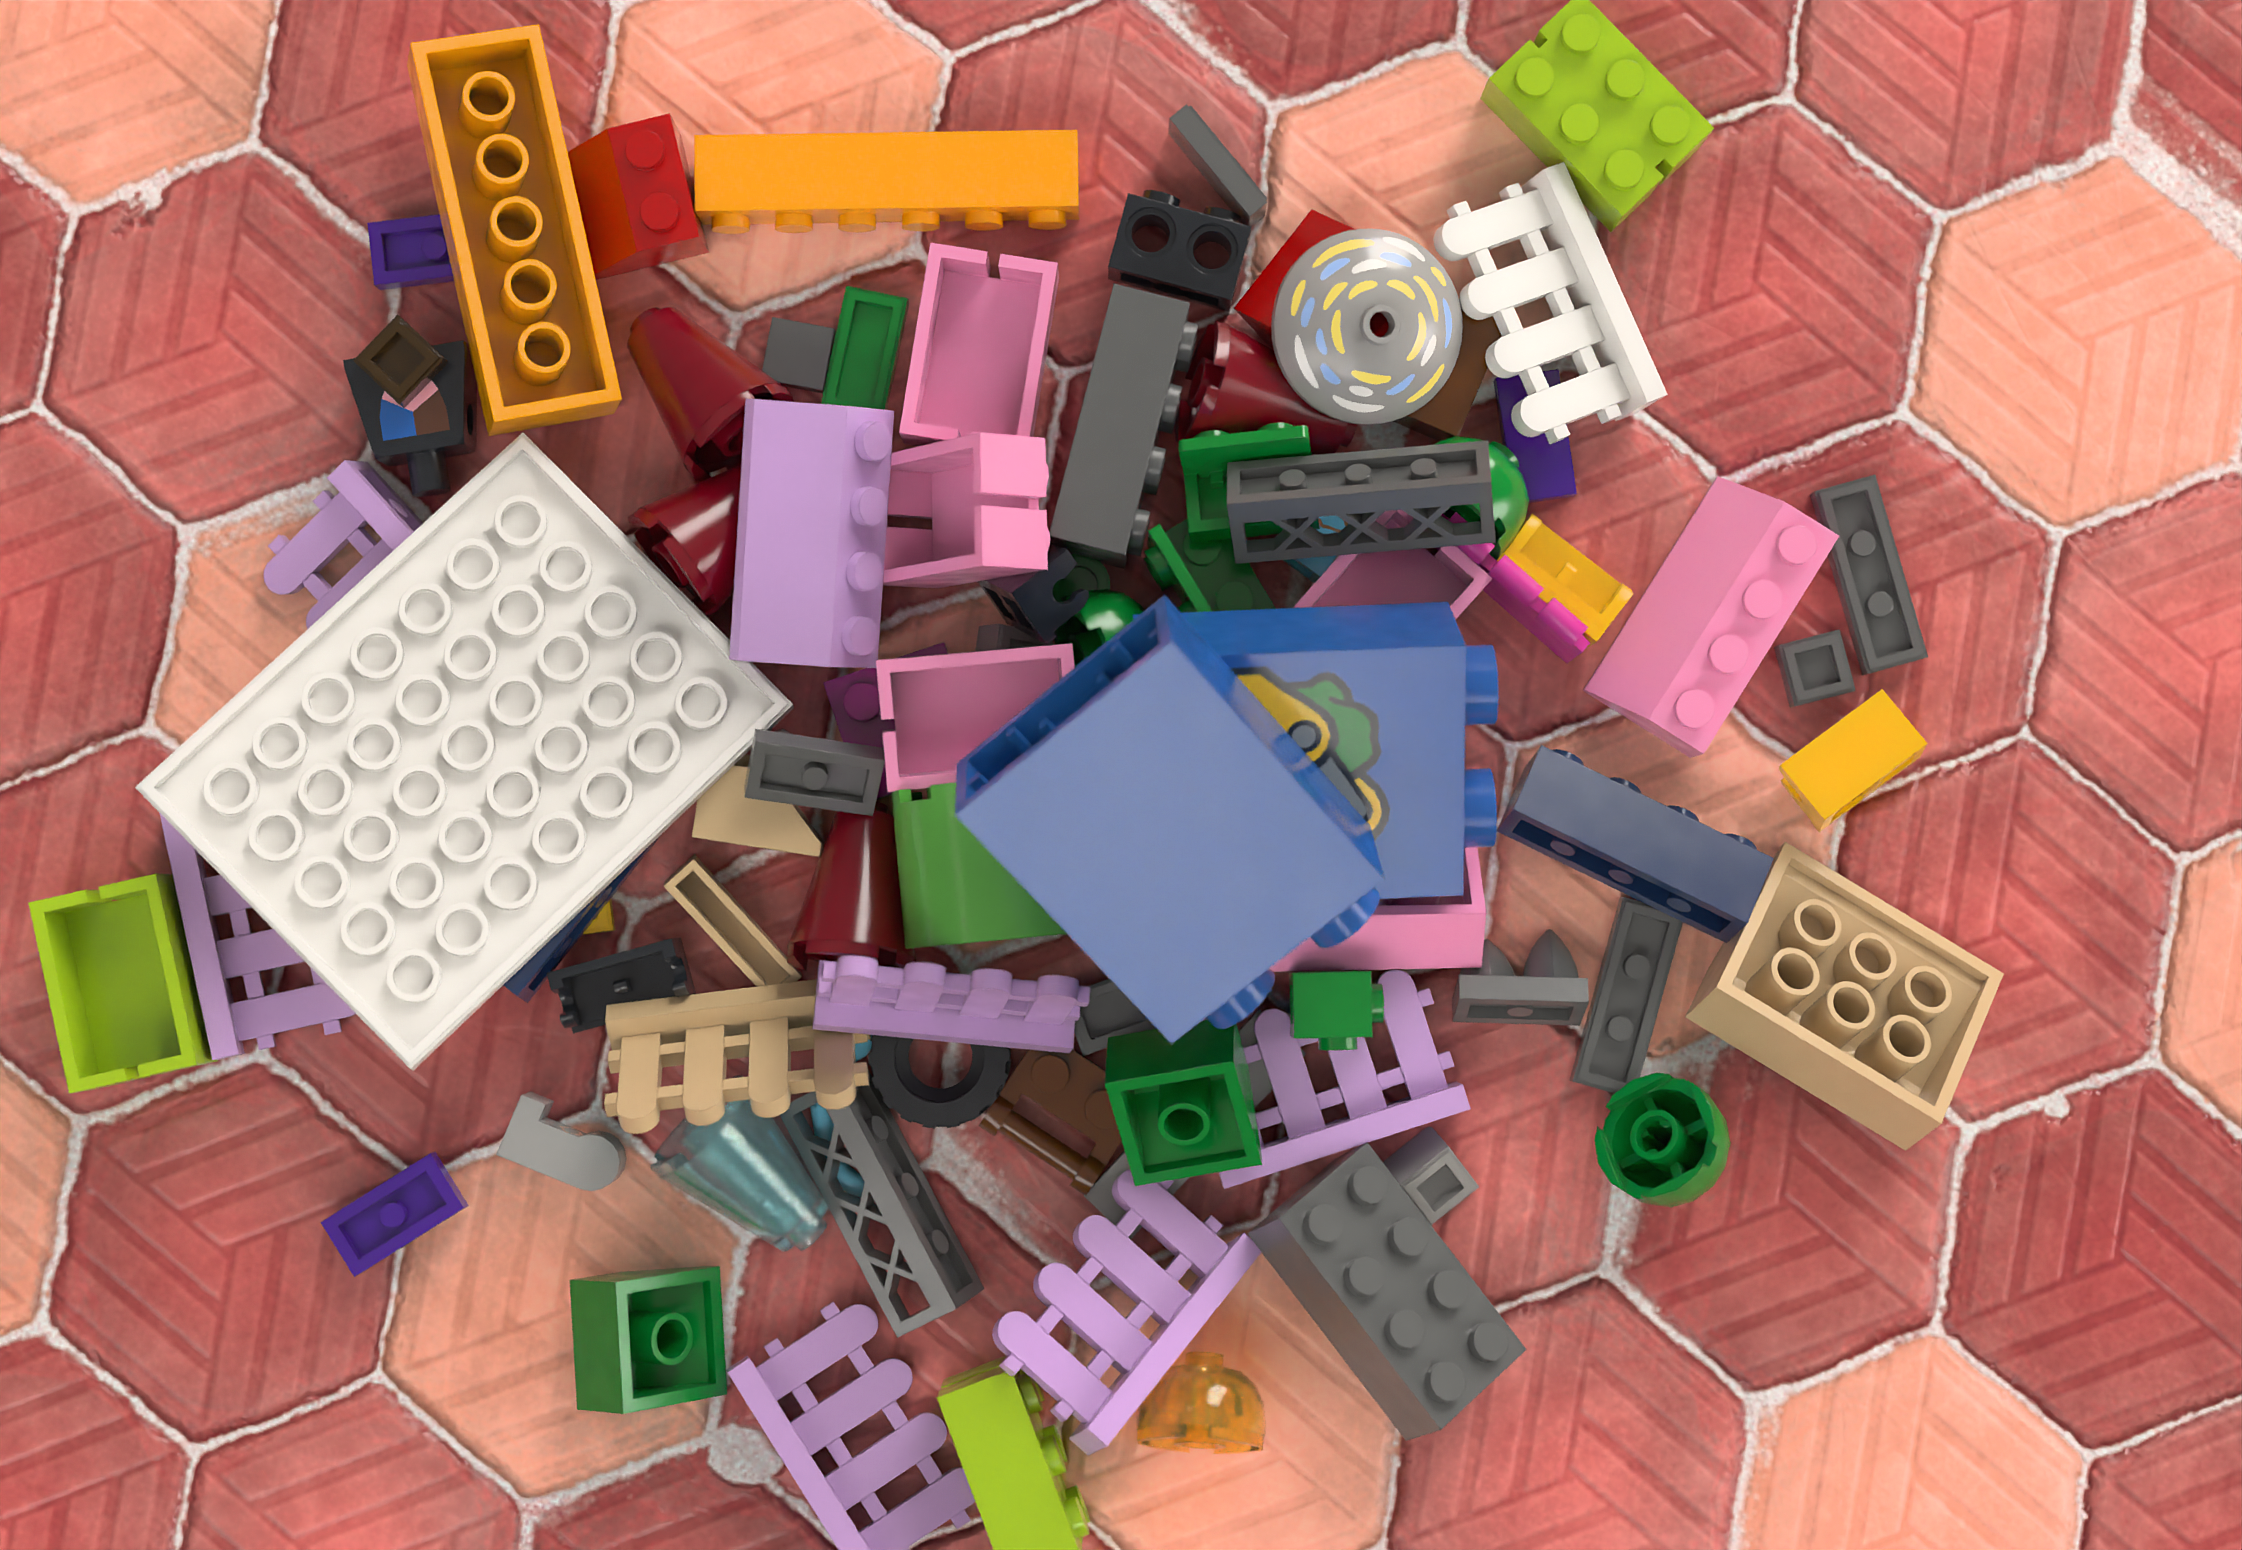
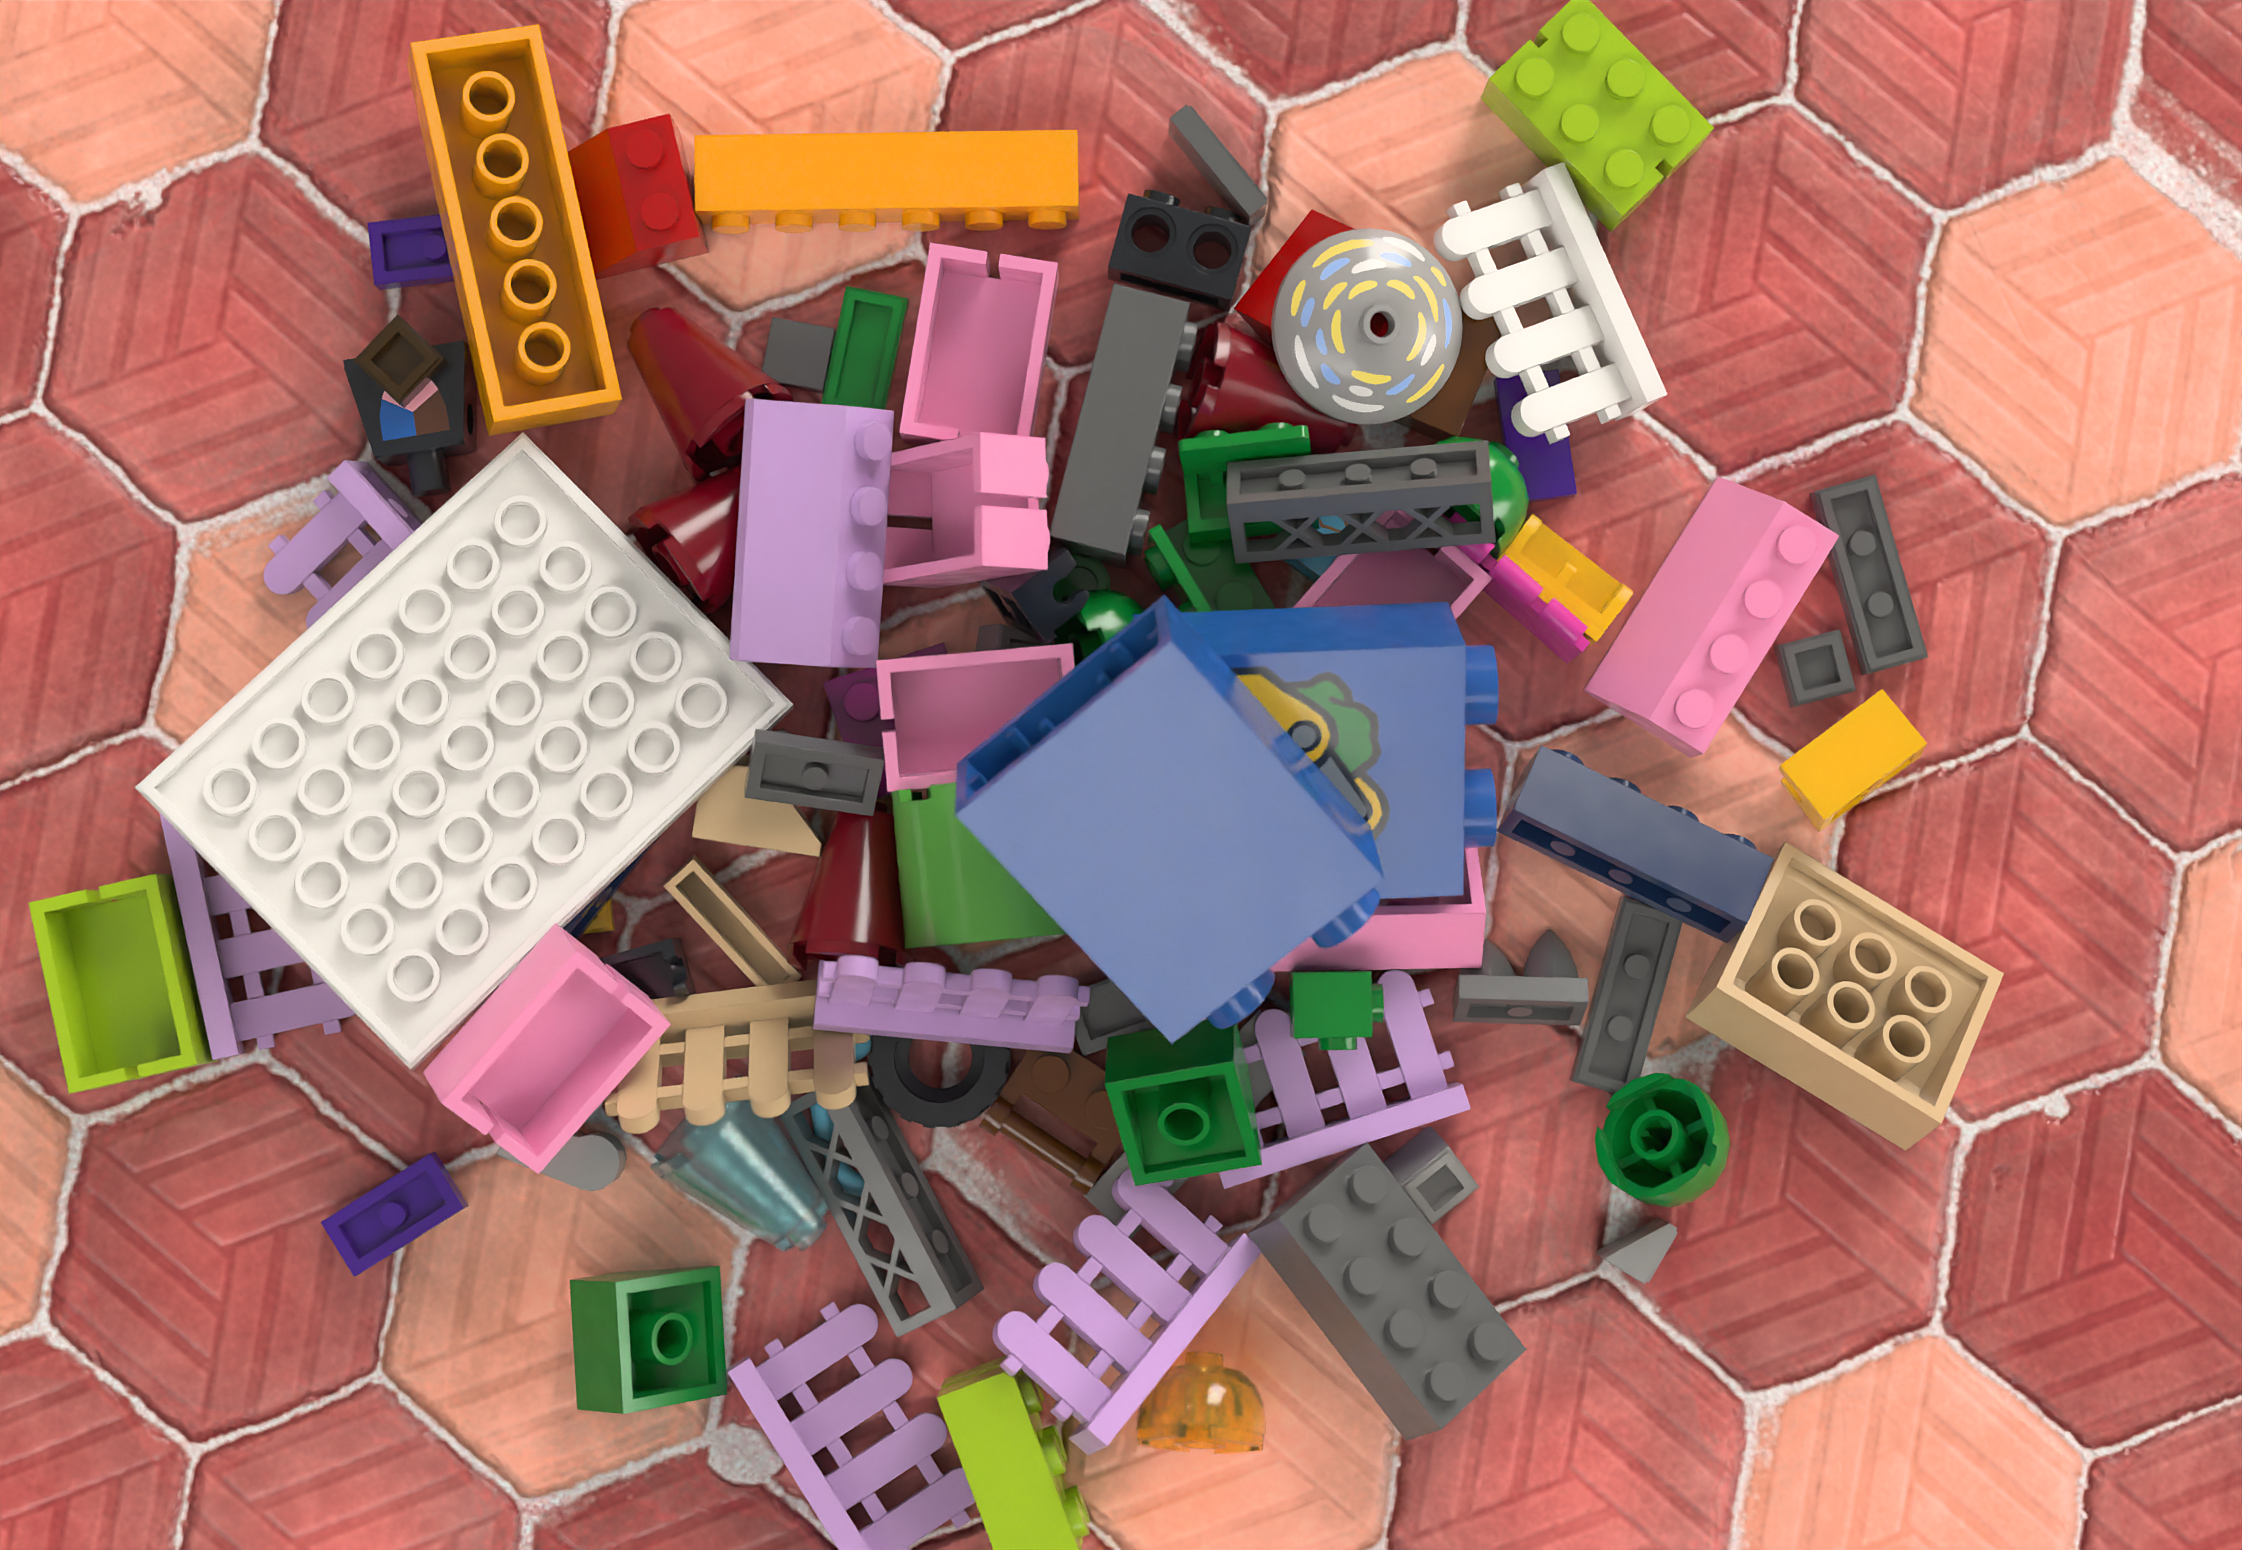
(545, 1049): none -> bright pink piece
(1641, 1249): none -> light grey slope

